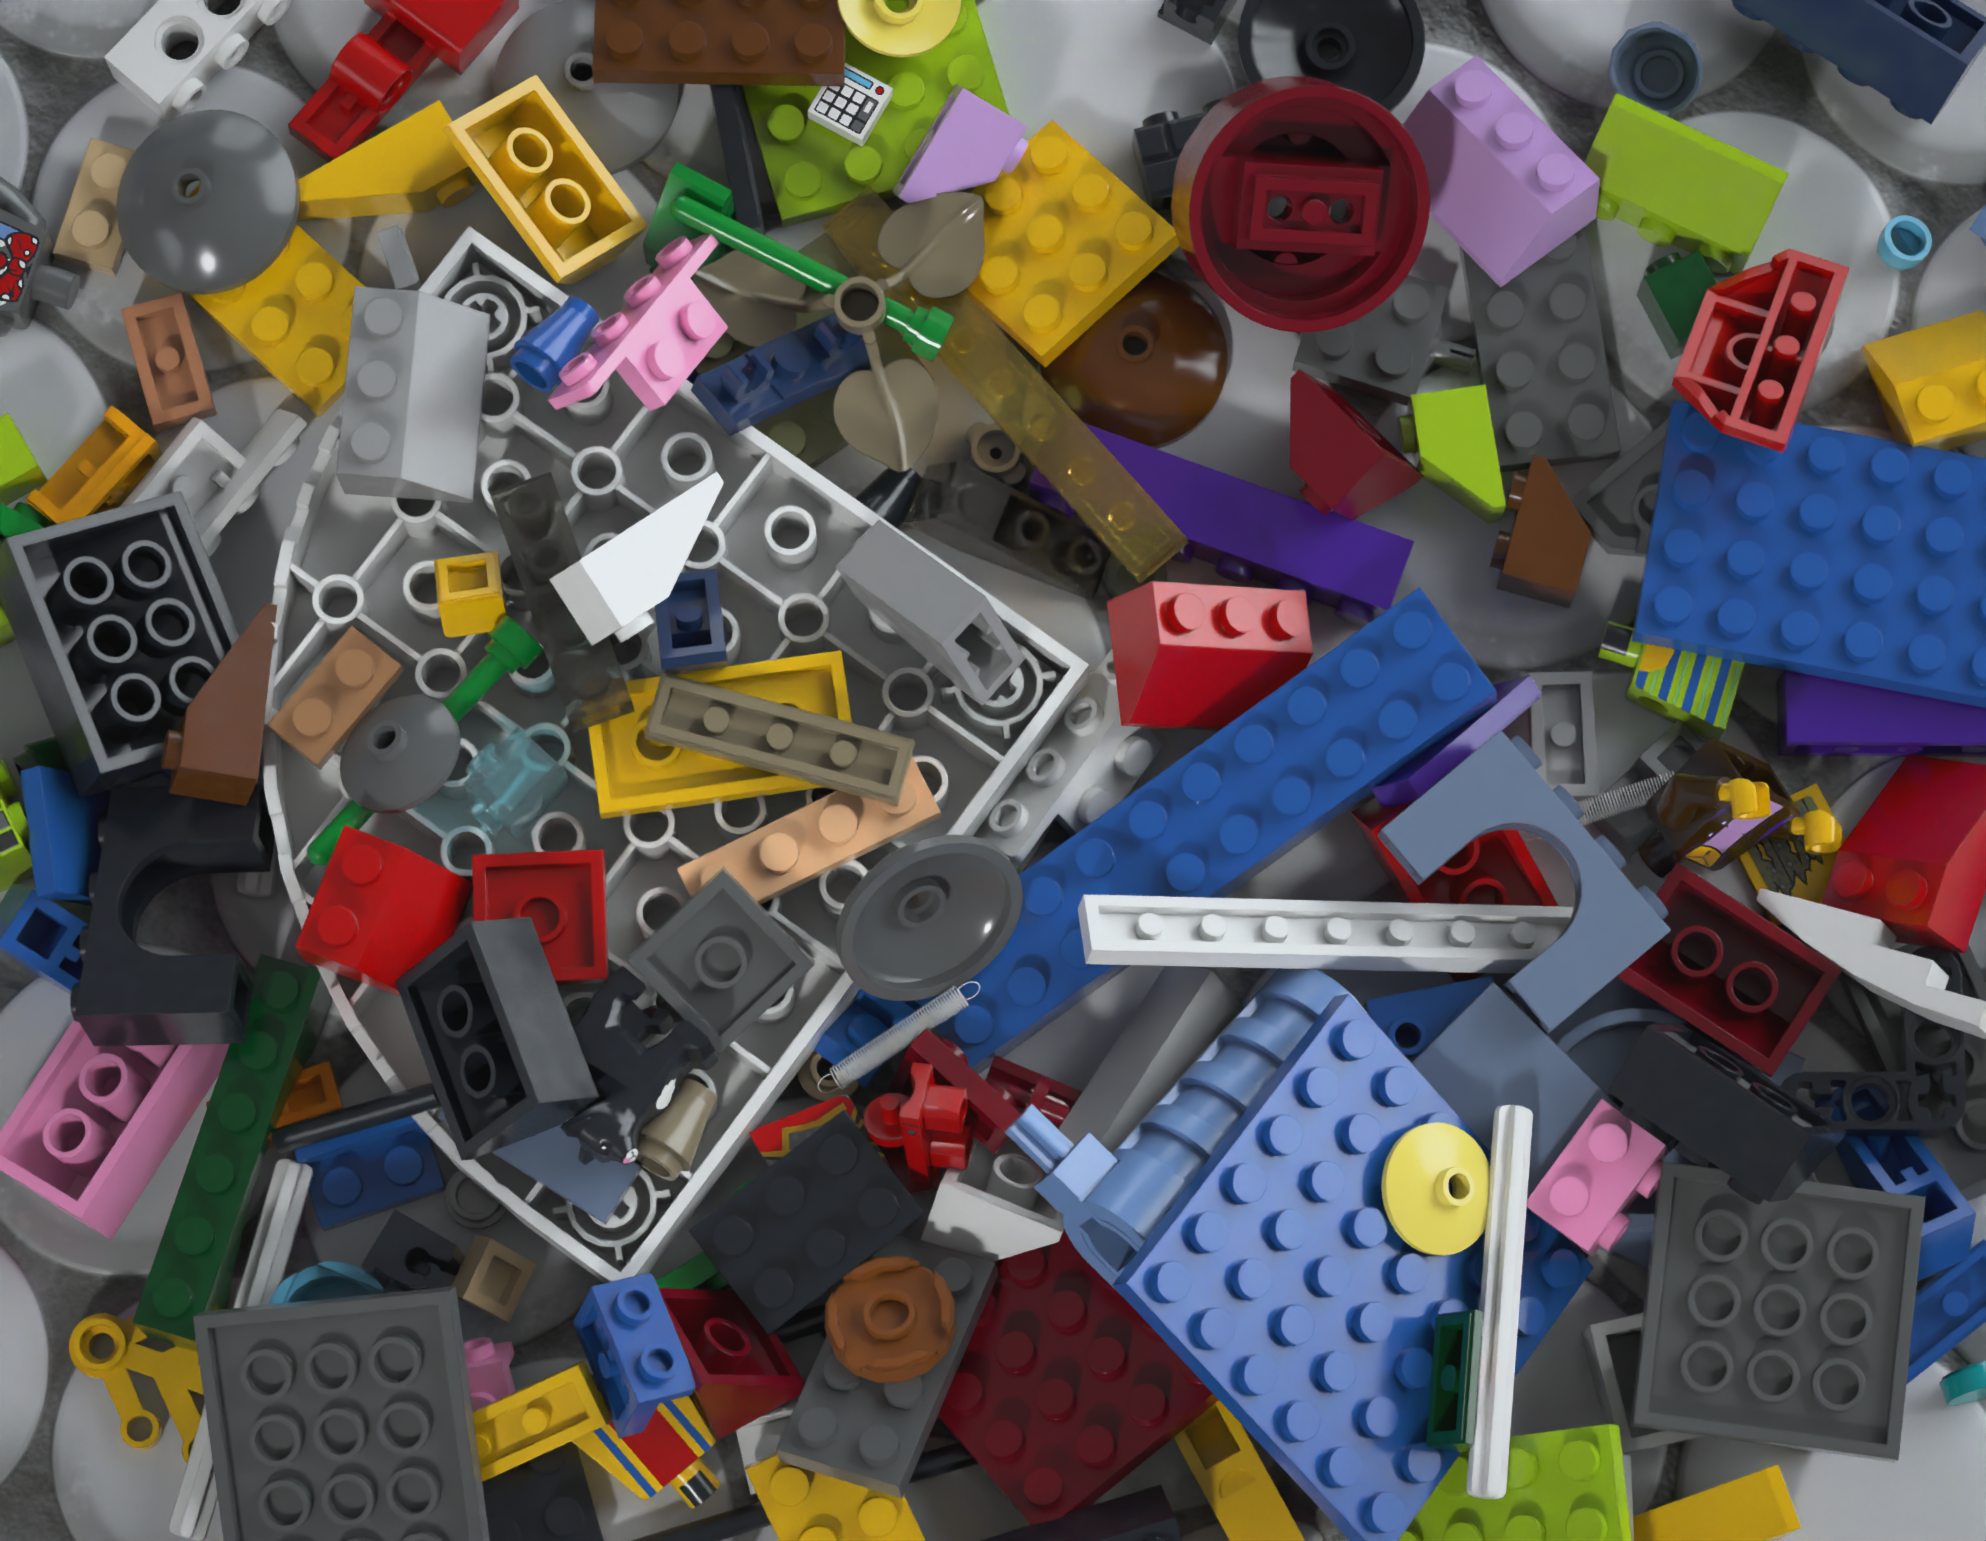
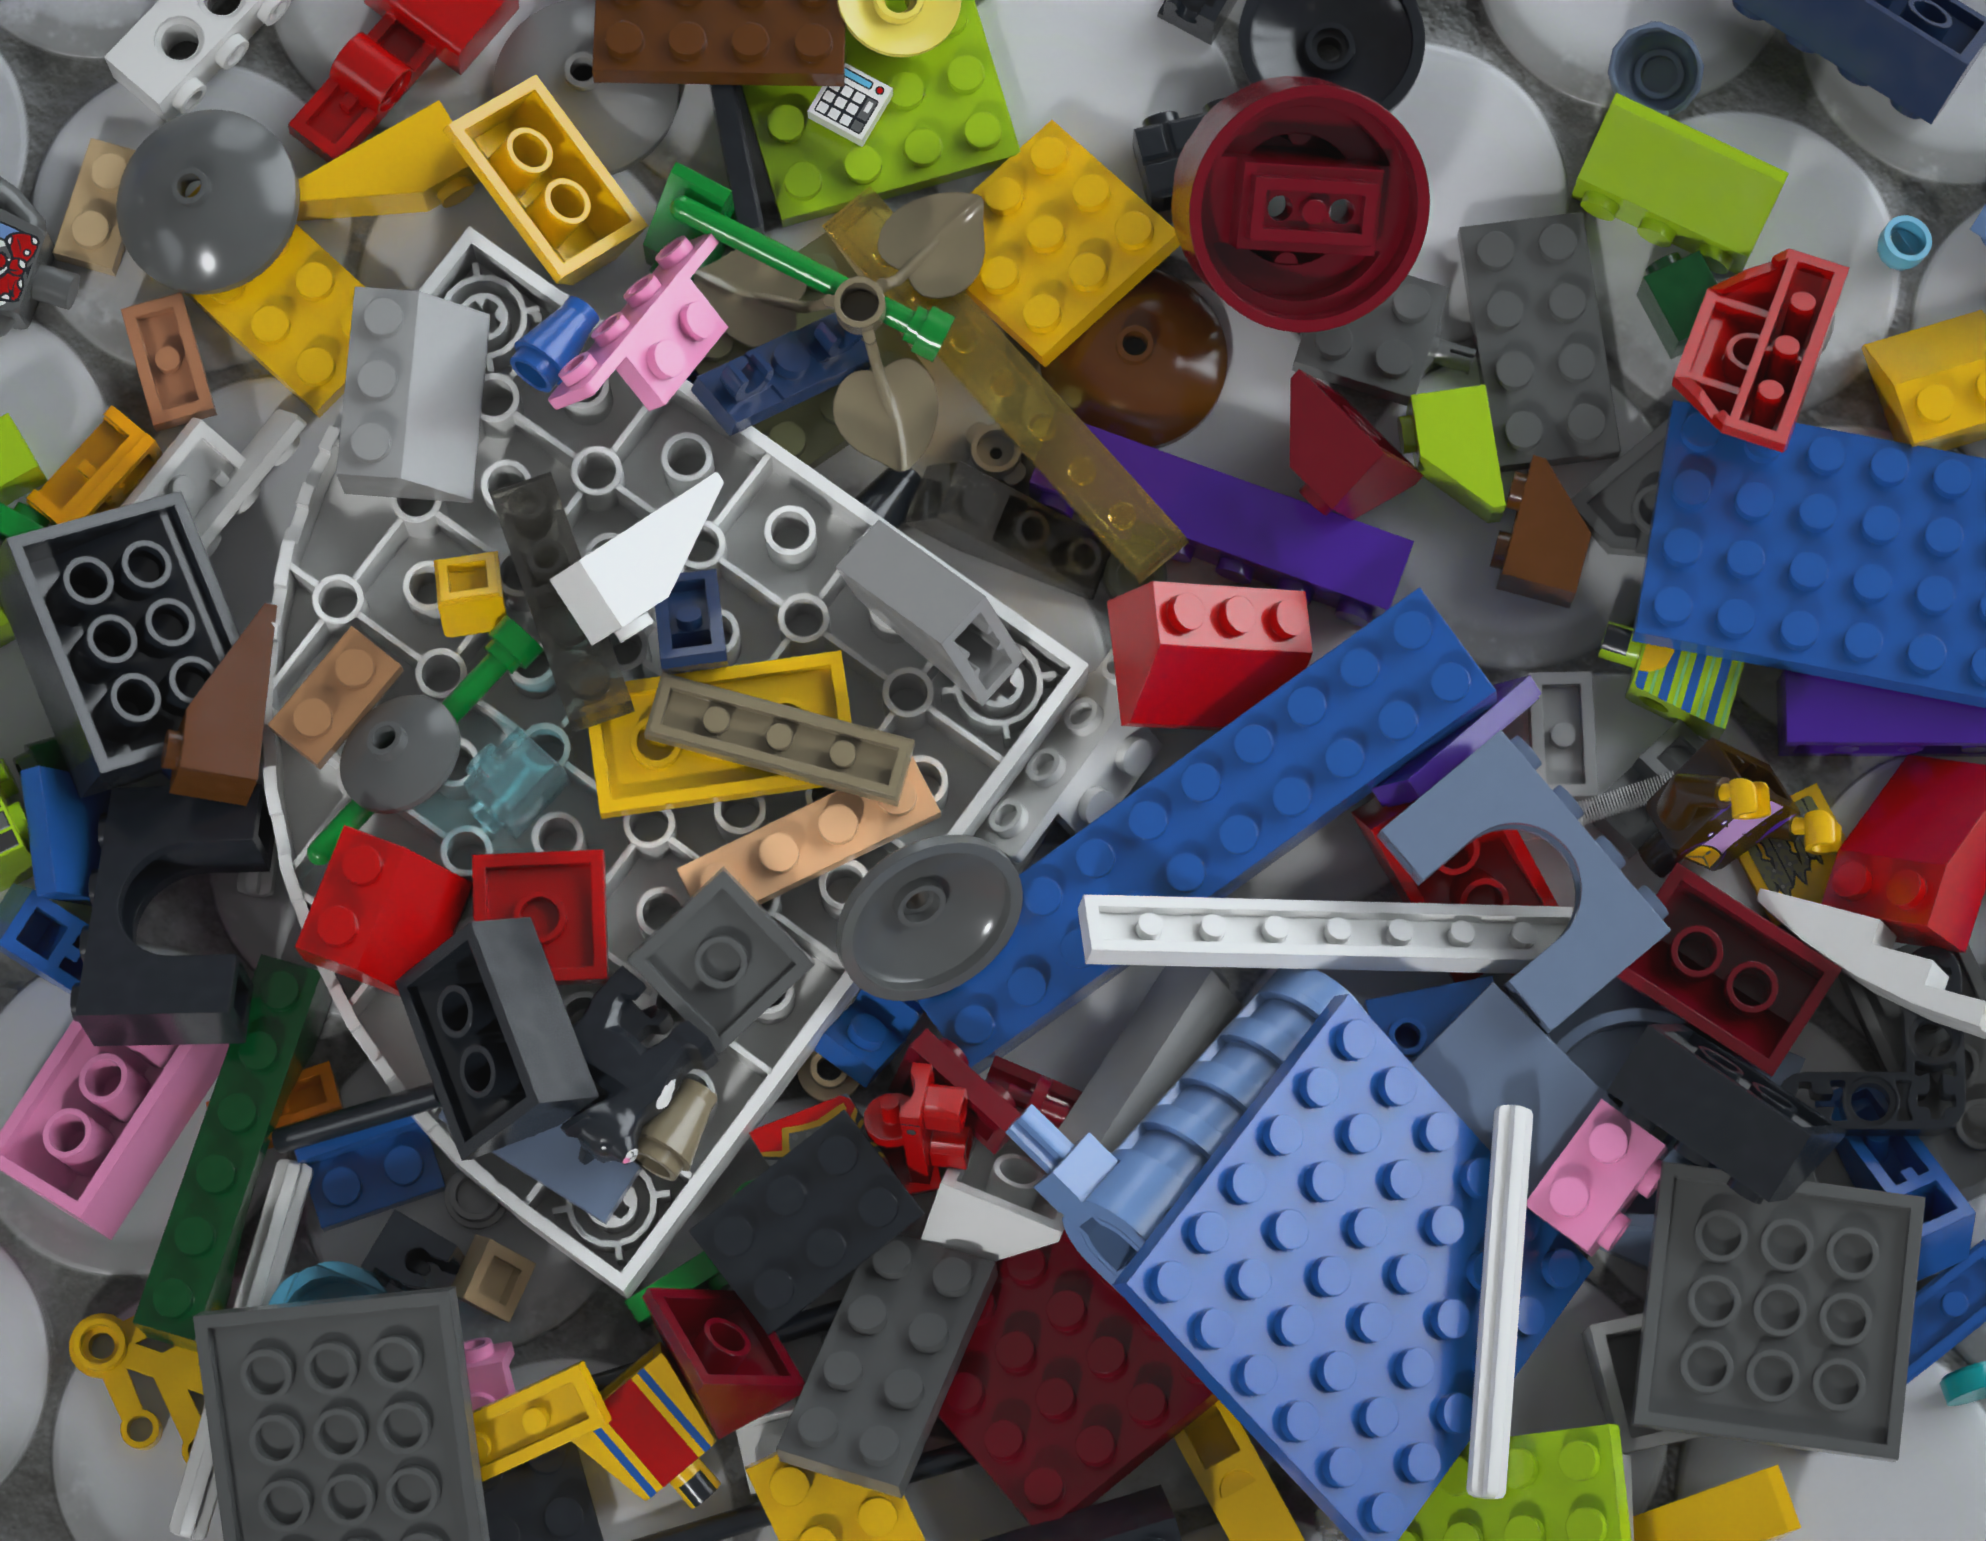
(399, 259): light grey tile -> none
(632, 1350): blue bracket -> none
(891, 1319): dark orange tile -> none
(939, 1014): white piece -> none
(962, 148): lavender slope -> none
(1418, 1191): light yellow dish -> none
(1454, 1380): dark green slope -> none
(1498, 172): lavender slope -> none

